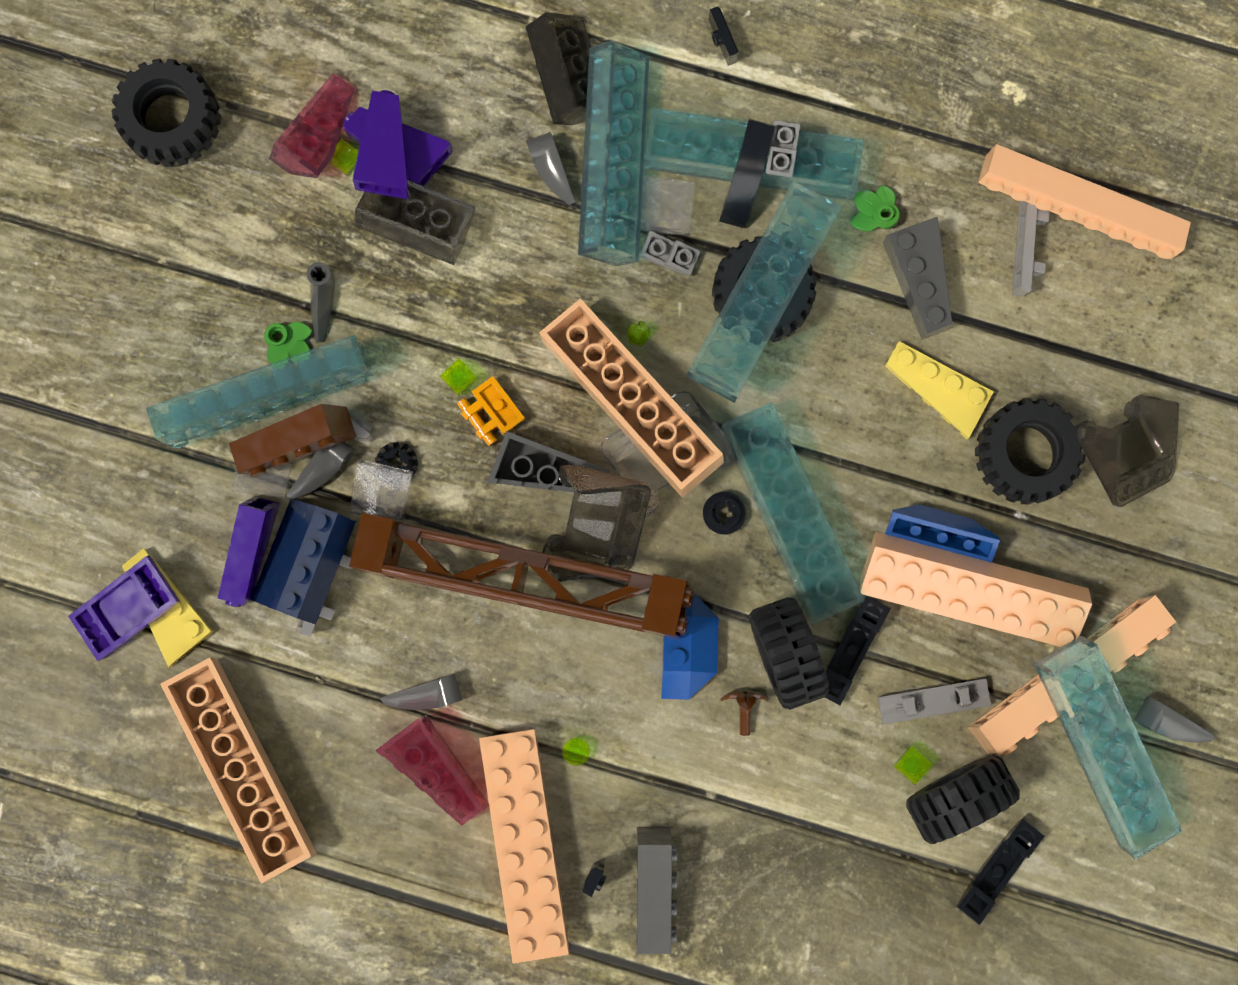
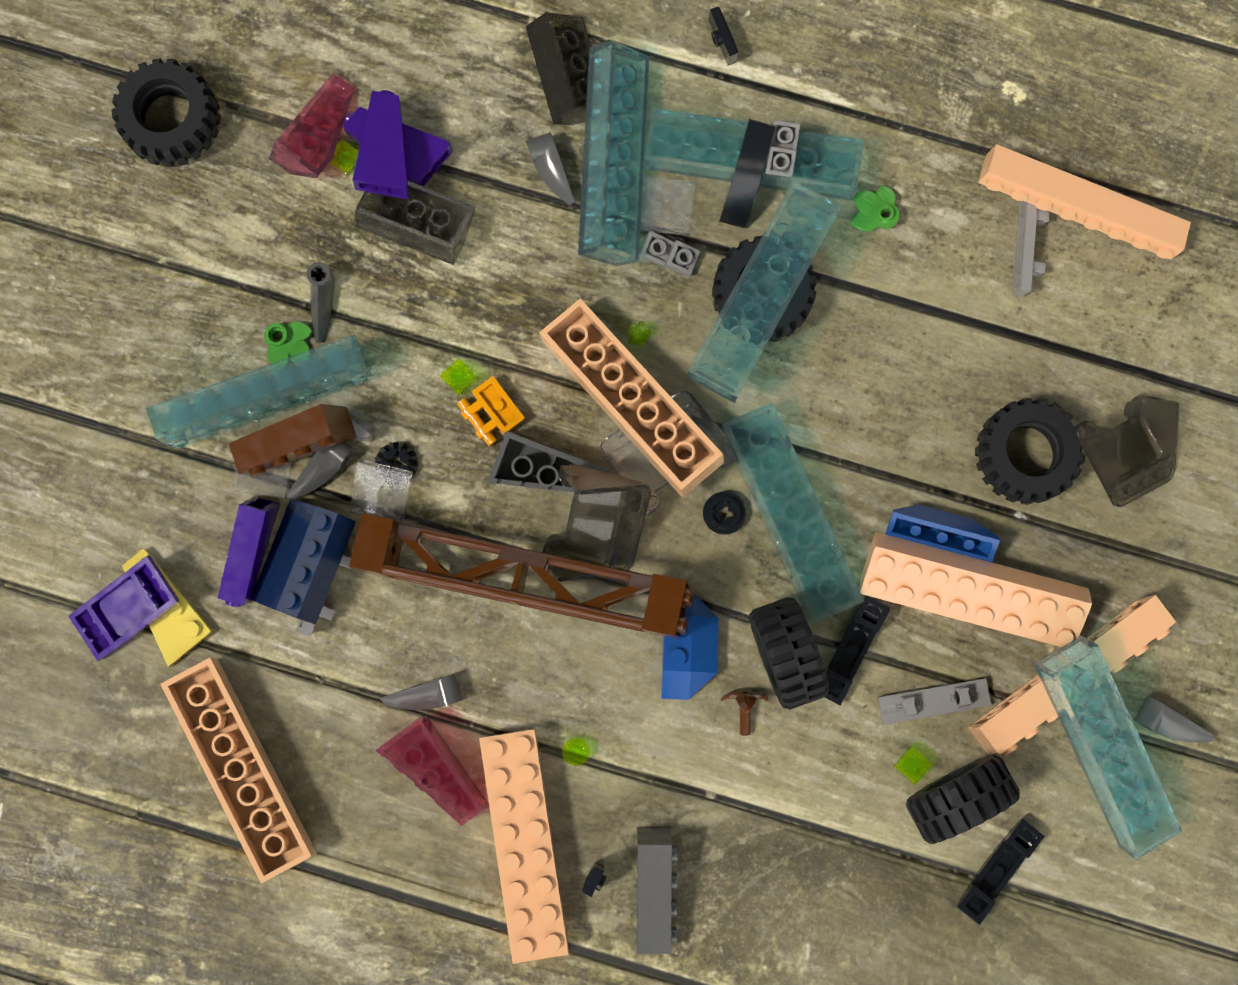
(921, 274): dark grey wedge -> none
(947, 391): light yellow wing -> none

